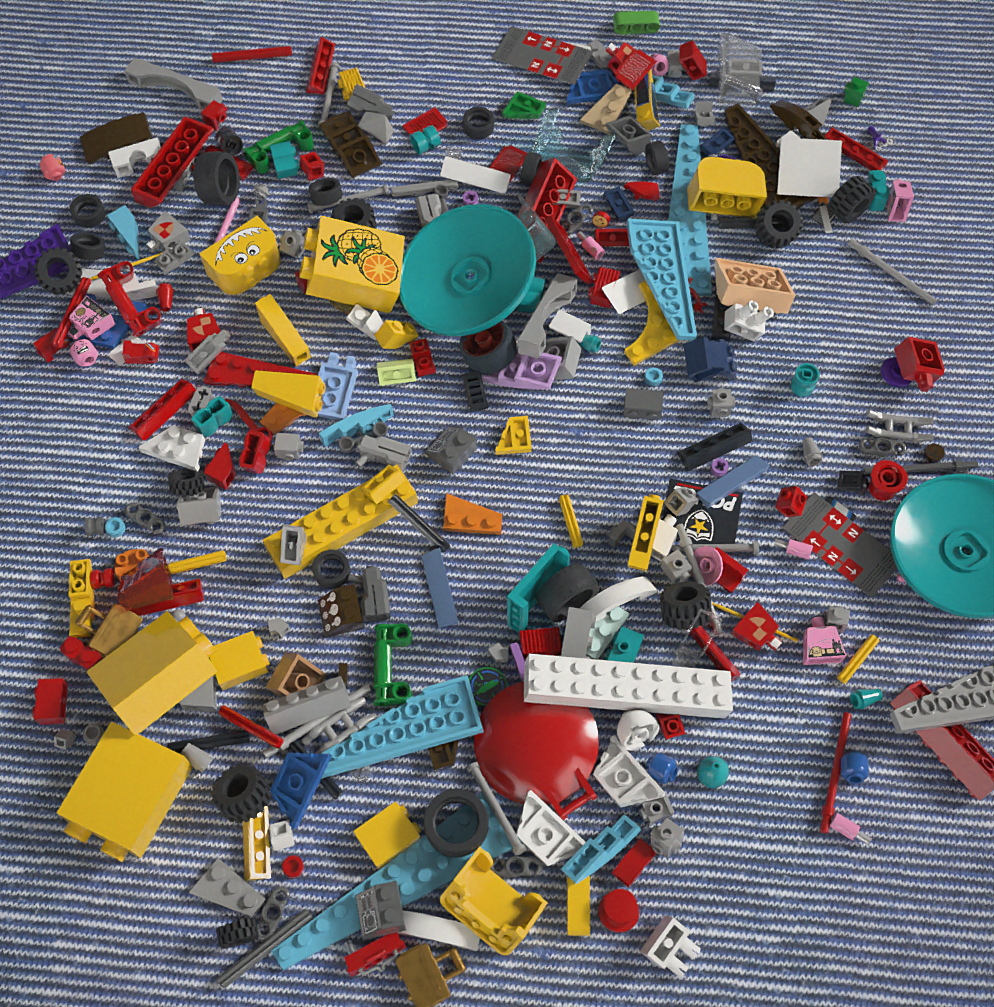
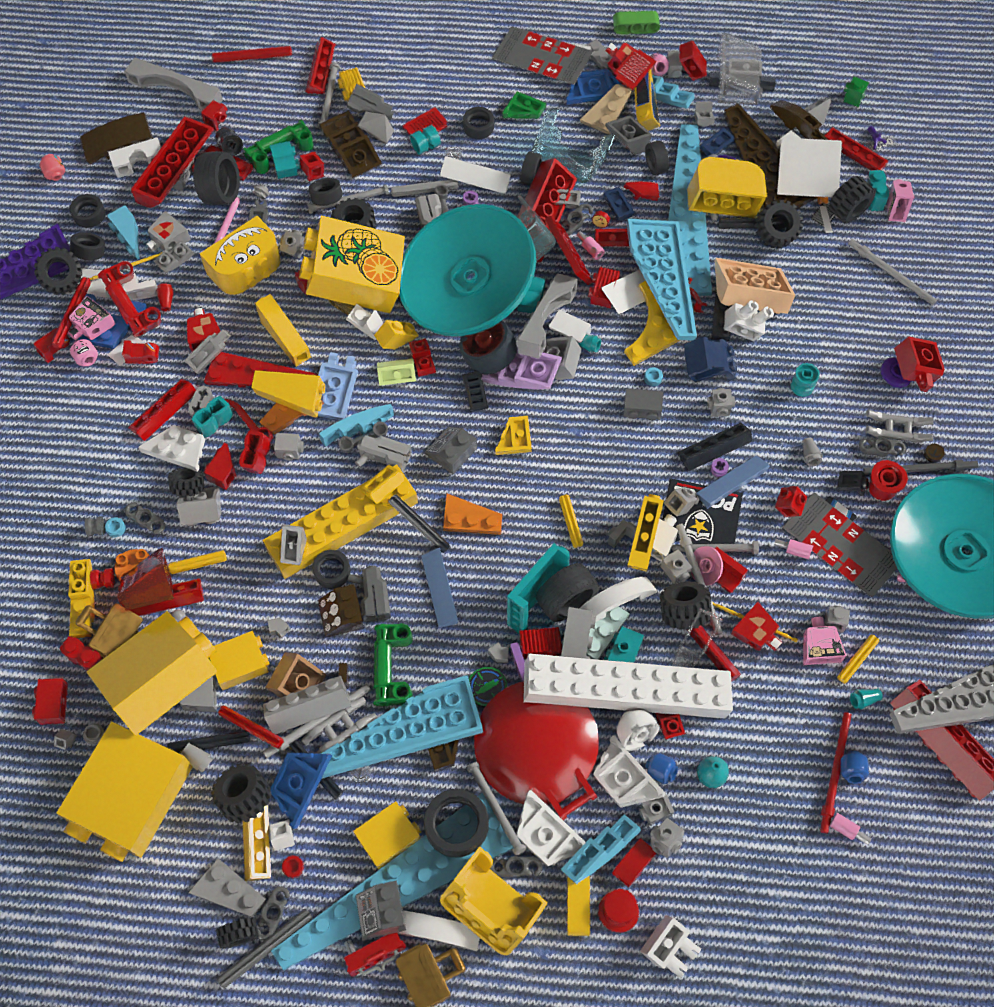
(509, 160): red window -> none

